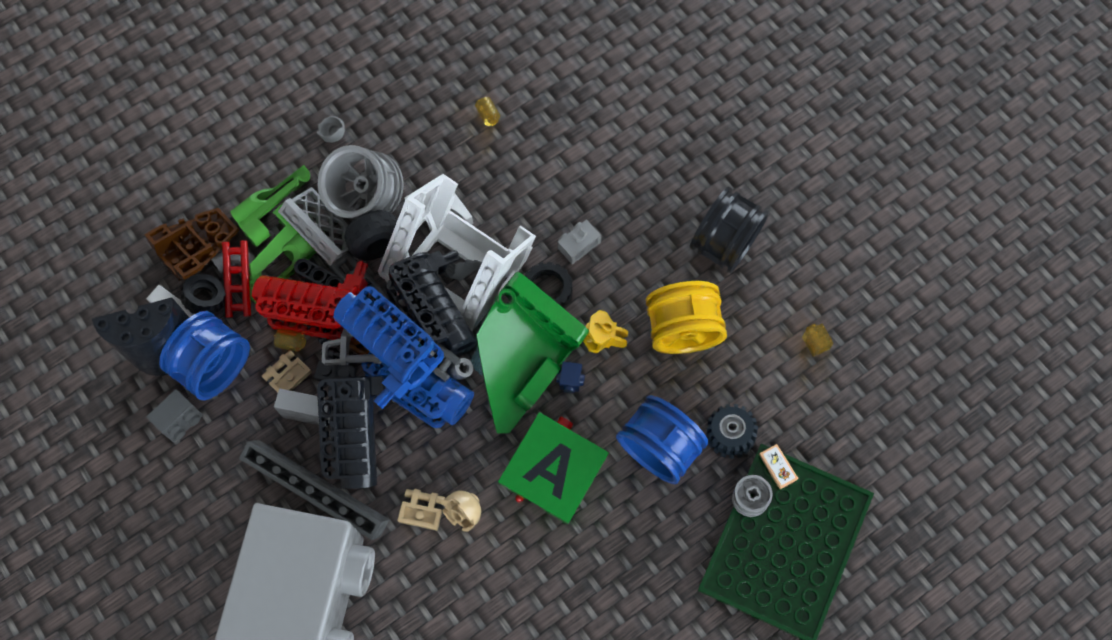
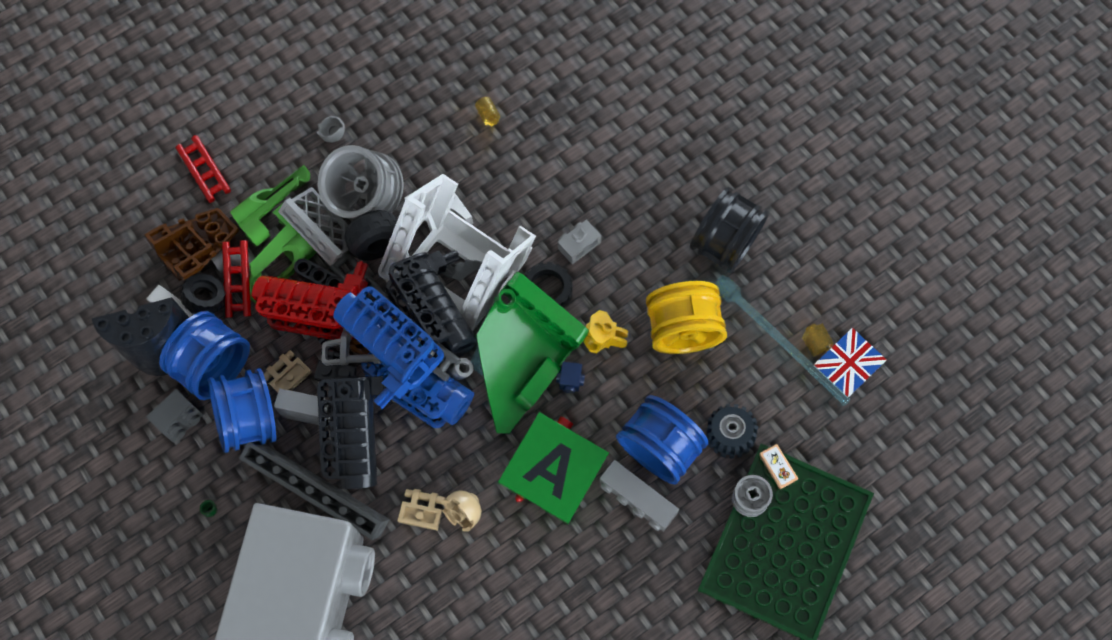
(205, 158): none -> red bar
(208, 508): none -> dark green hinge
(242, 410): none -> blue wheel
(289, 340): clear yellow brick -> none
(639, 496): none -> light grey brick
(838, 370): none -> flag

